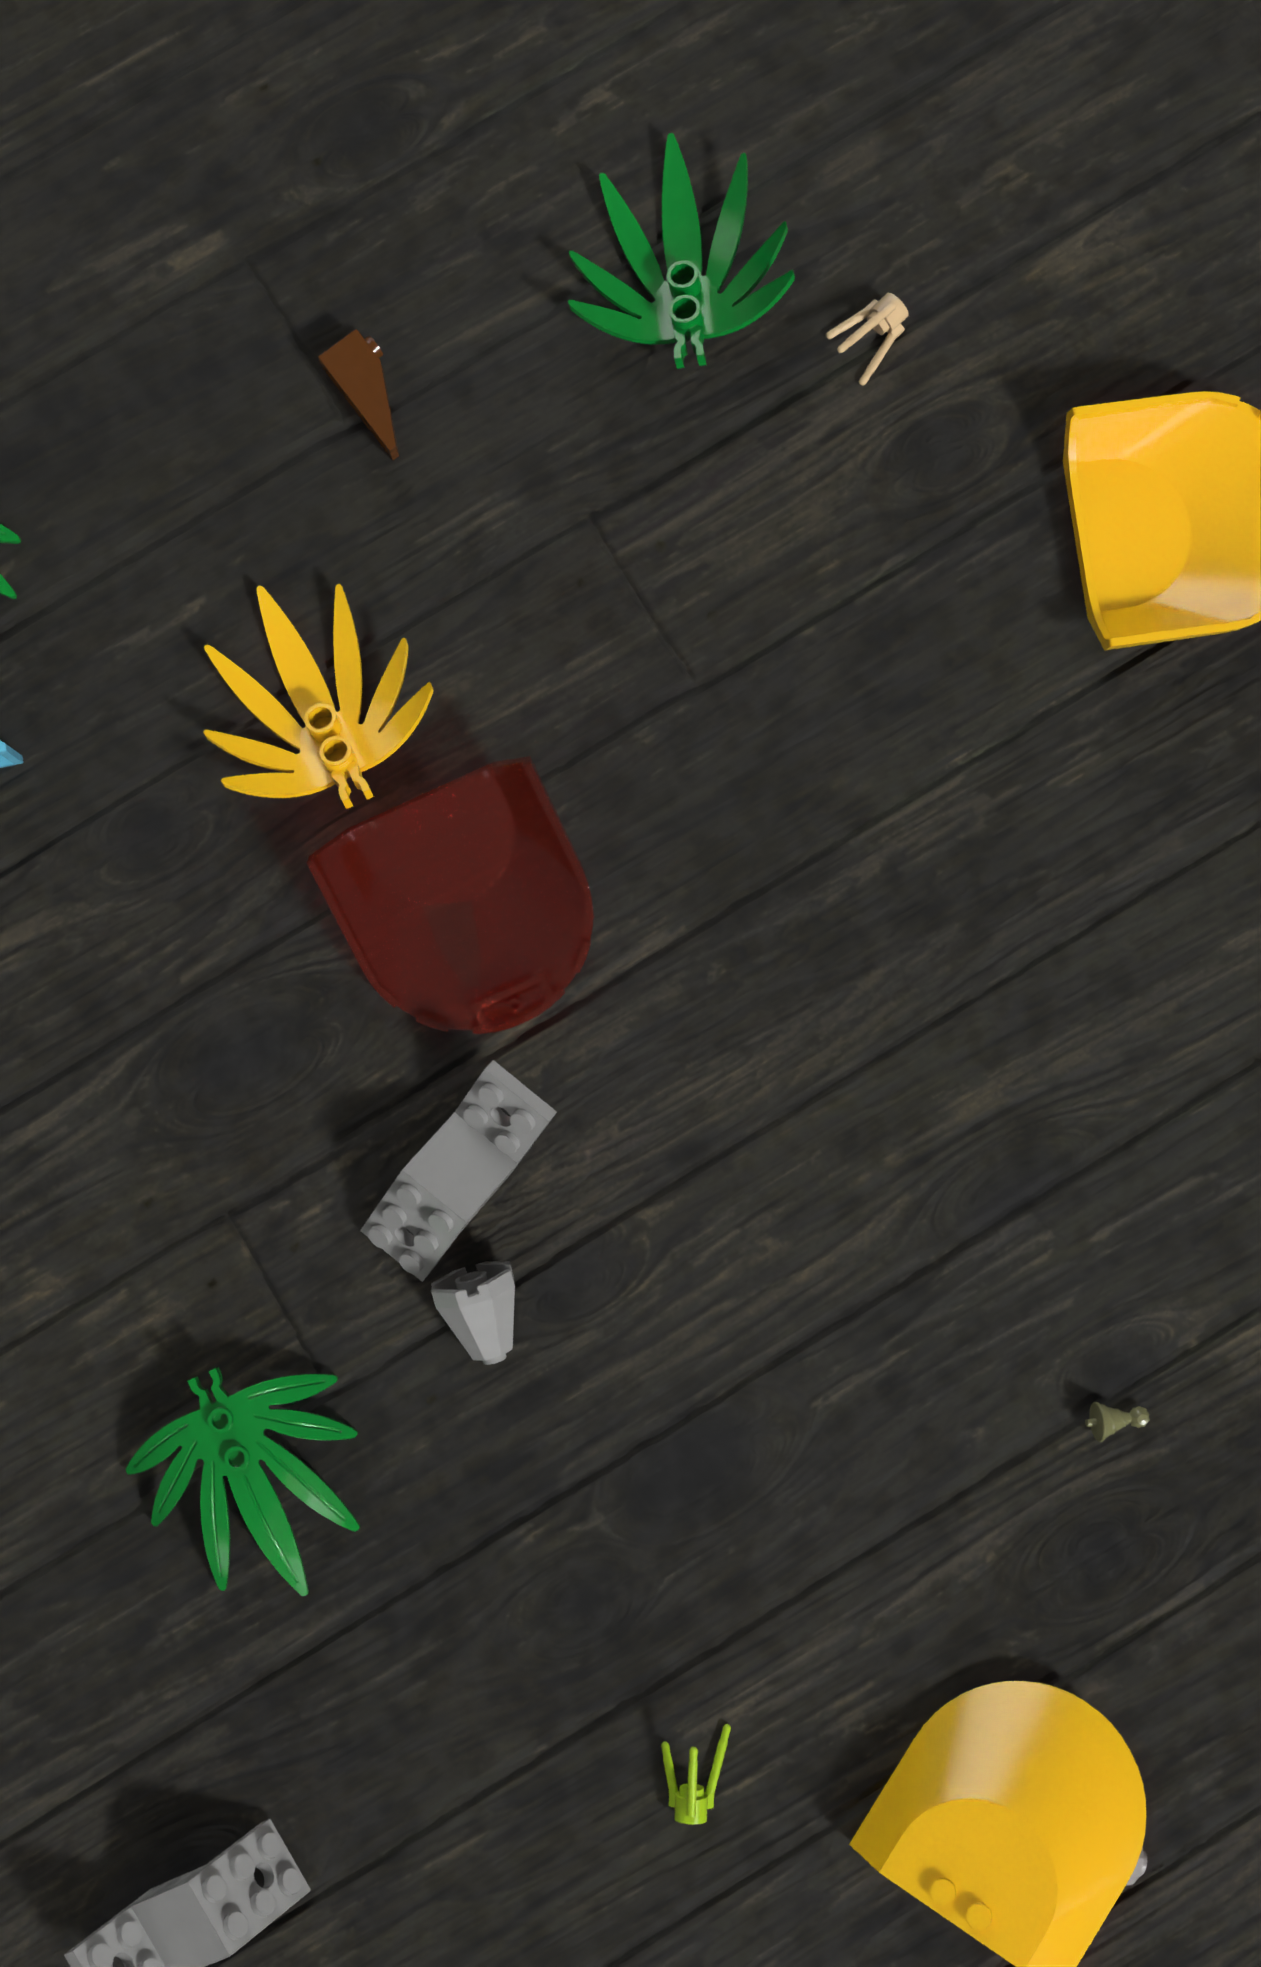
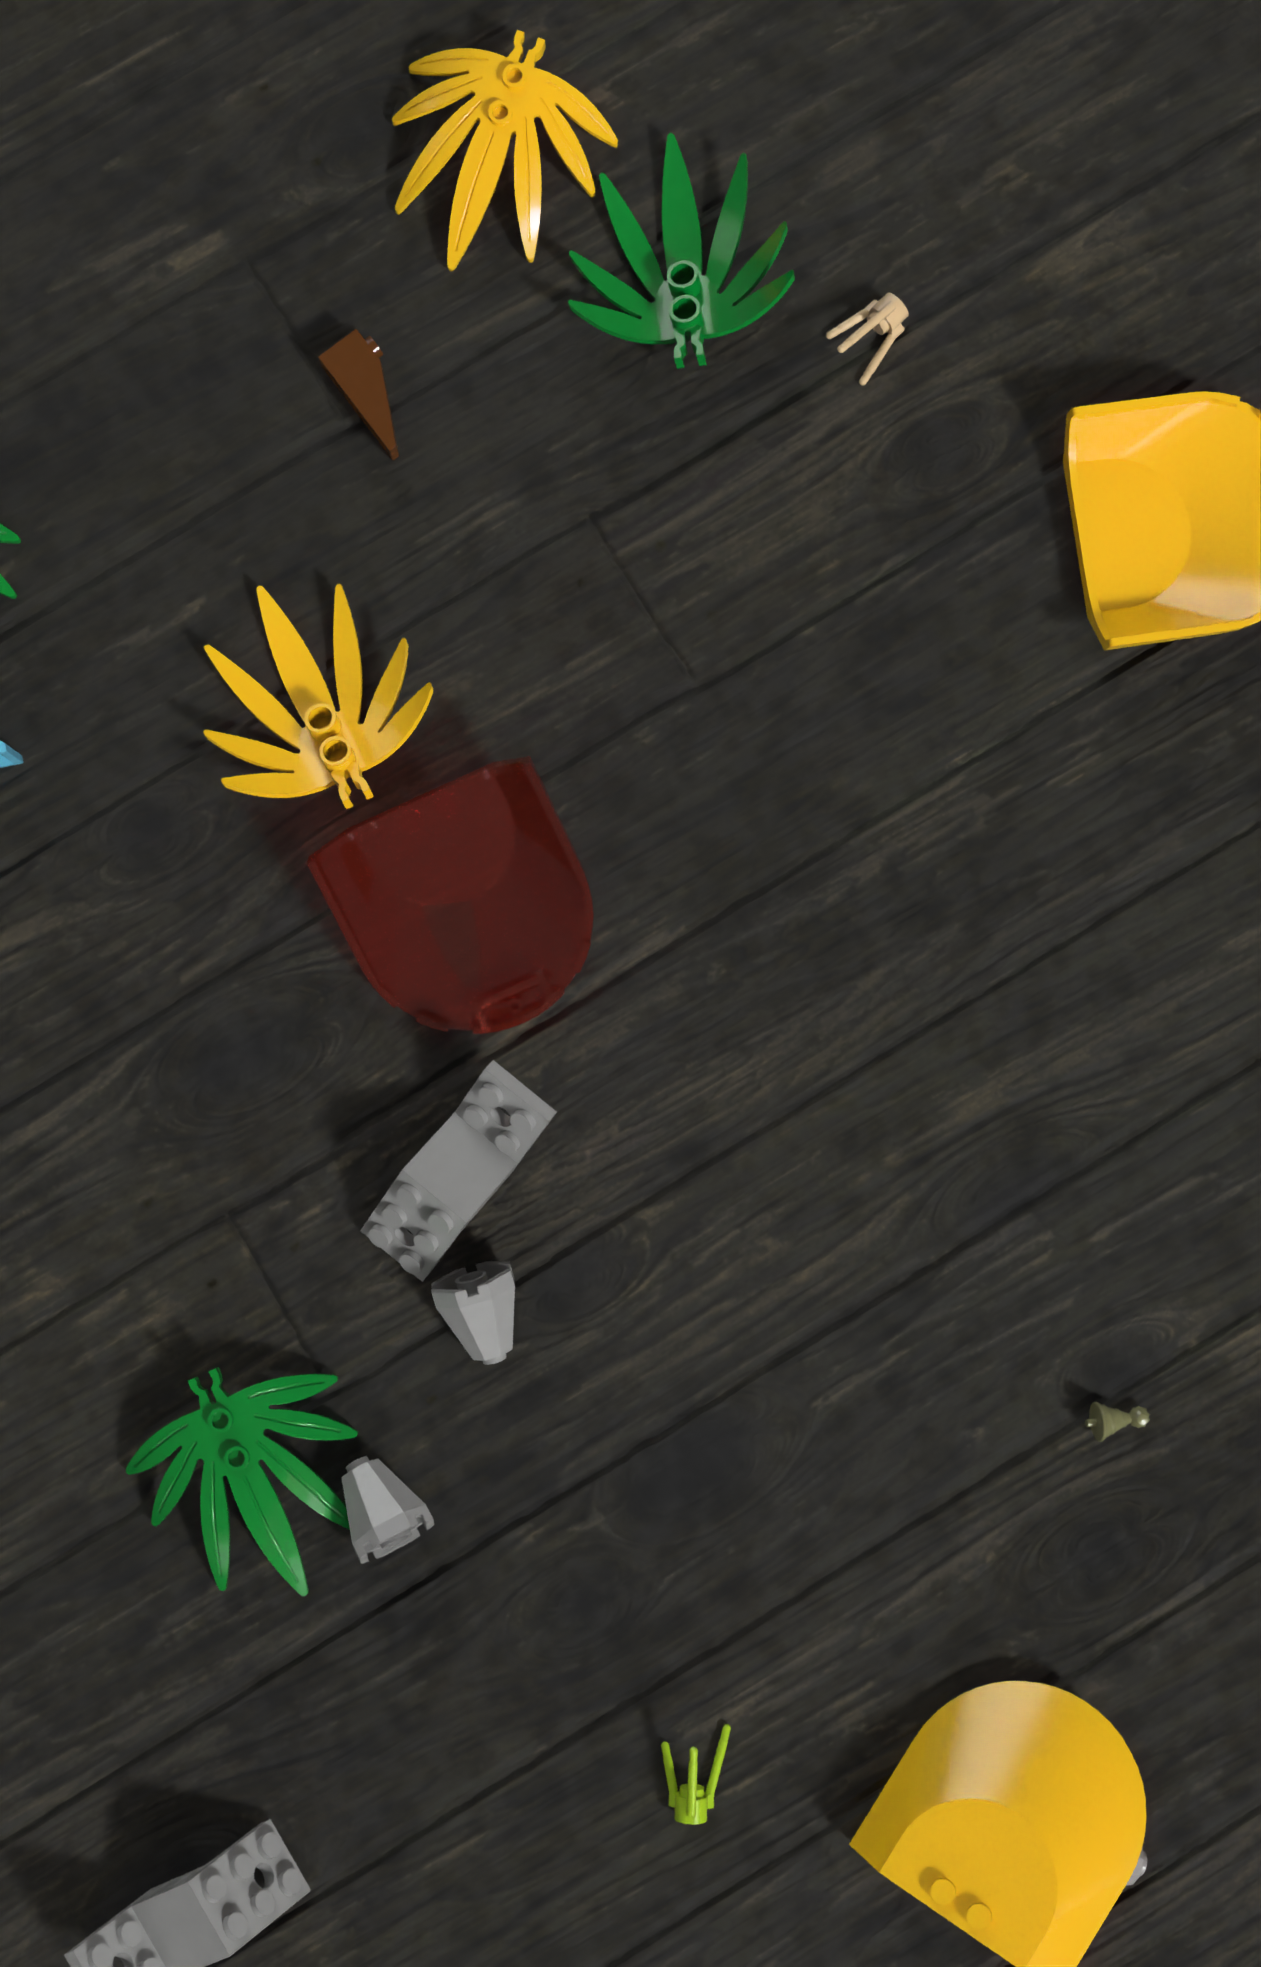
(381, 1509): none -> light grey cone
(505, 104): none -> yellow plant

